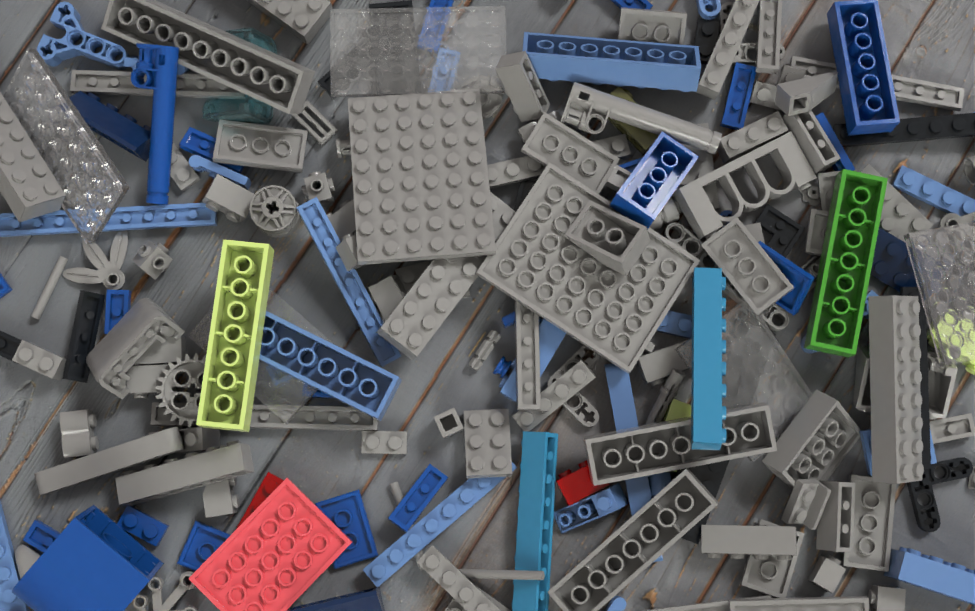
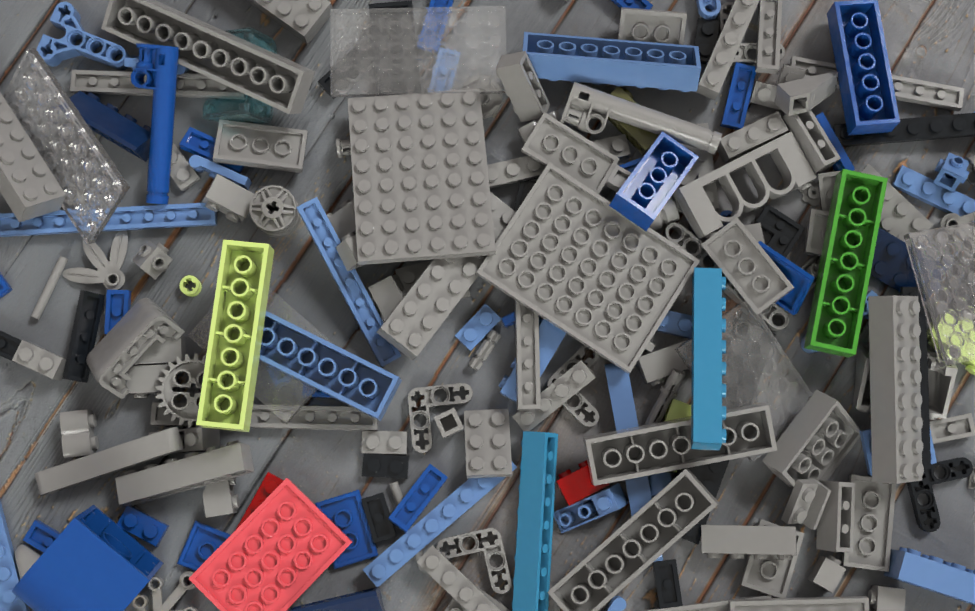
(195, 291): none -> yellowish green bush
(326, 186): light grey brick -> none
(327, 136): light grey tile -> none
(377, 517): none -> black plate
(385, 466): none -> black plate
(429, 401): none -> light grey beam
(478, 327): none -> medium blue plate
(488, 549): none -> light grey beam
(502, 367): blue bush -> none
(503, 574): light grey bar -> none
(609, 237): light grey slope -> none
(667, 583): none -> black plate
(951, 172): none -> medium blue brick

